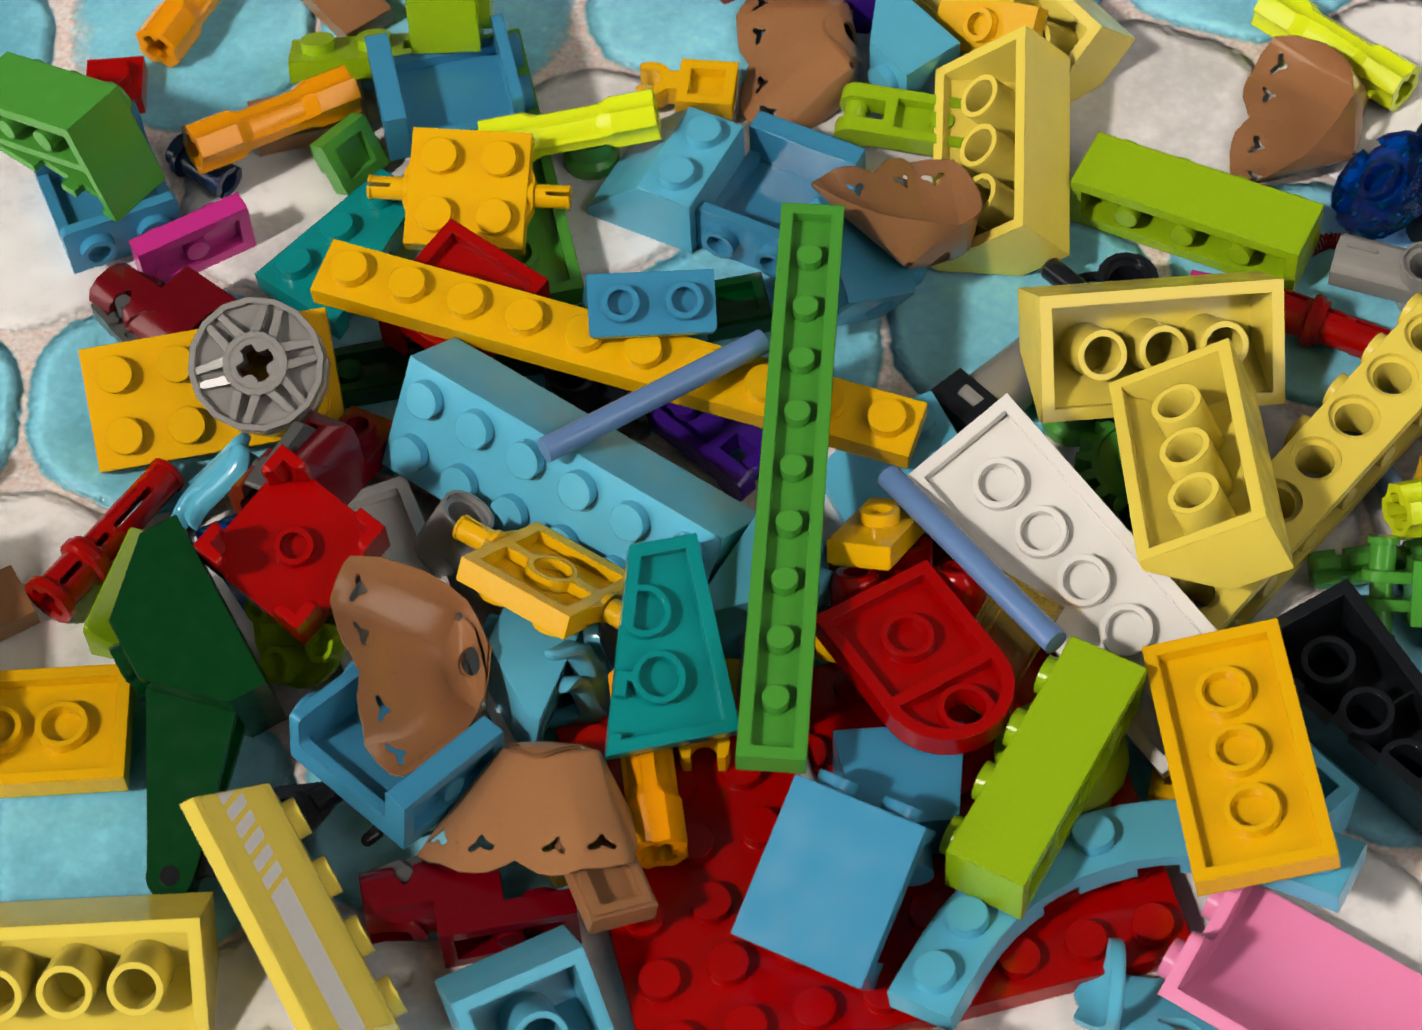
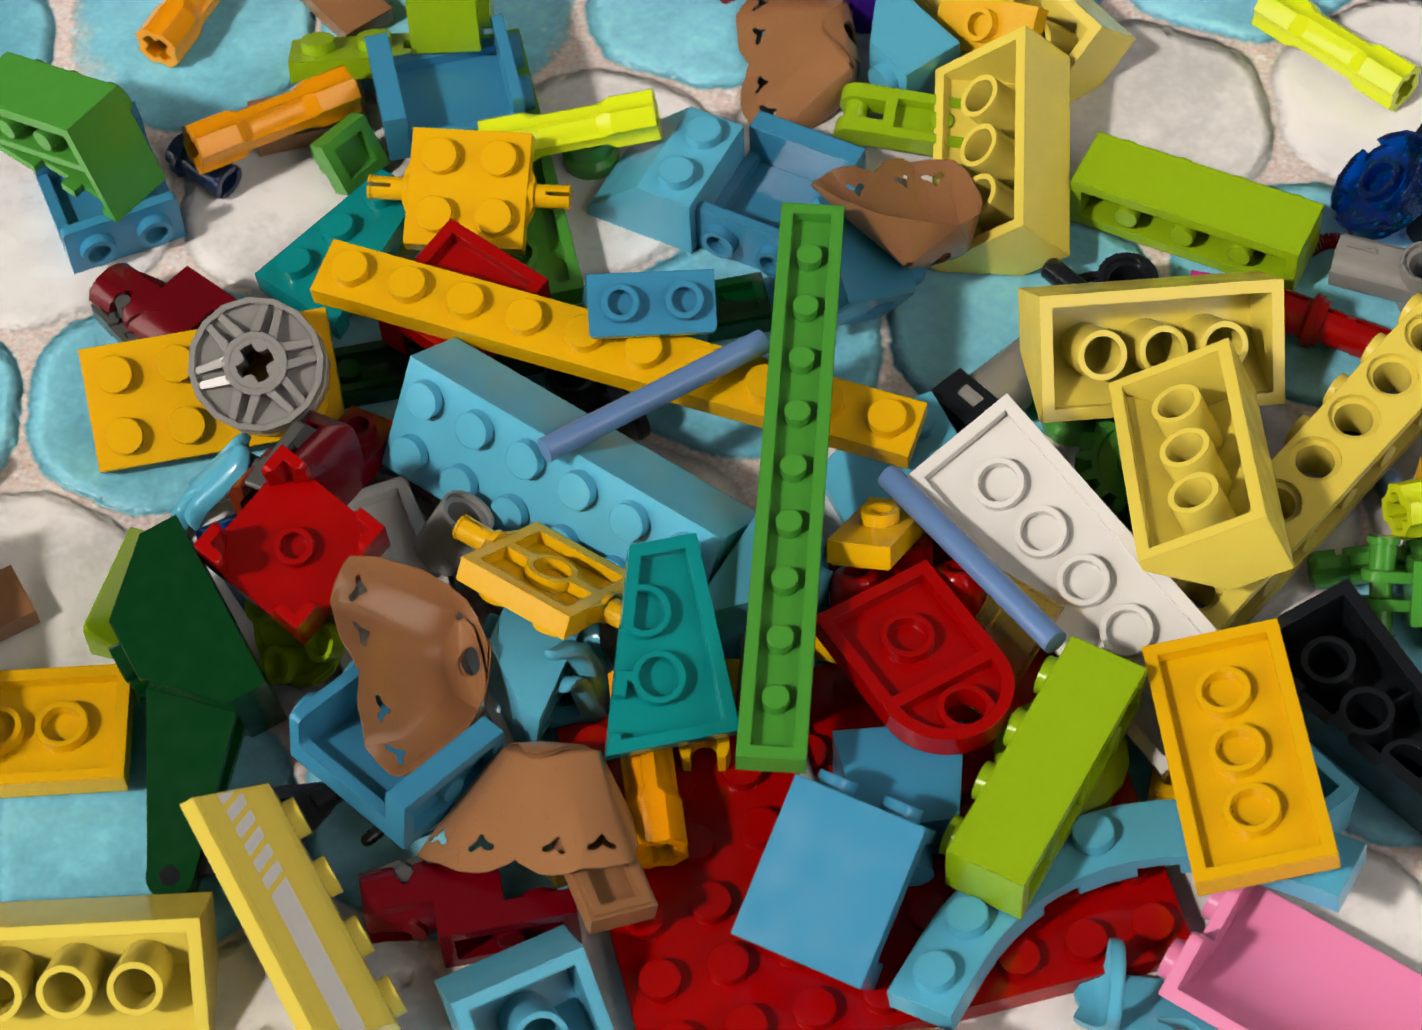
(82, 558): red pin -> none
(126, 72): red plate -> none
(195, 239): dark pink plate -> none
(698, 84): yellow plate -> none
(709, 441): dark purple plate -> none
(1310, 120): medium nougat piece -> none

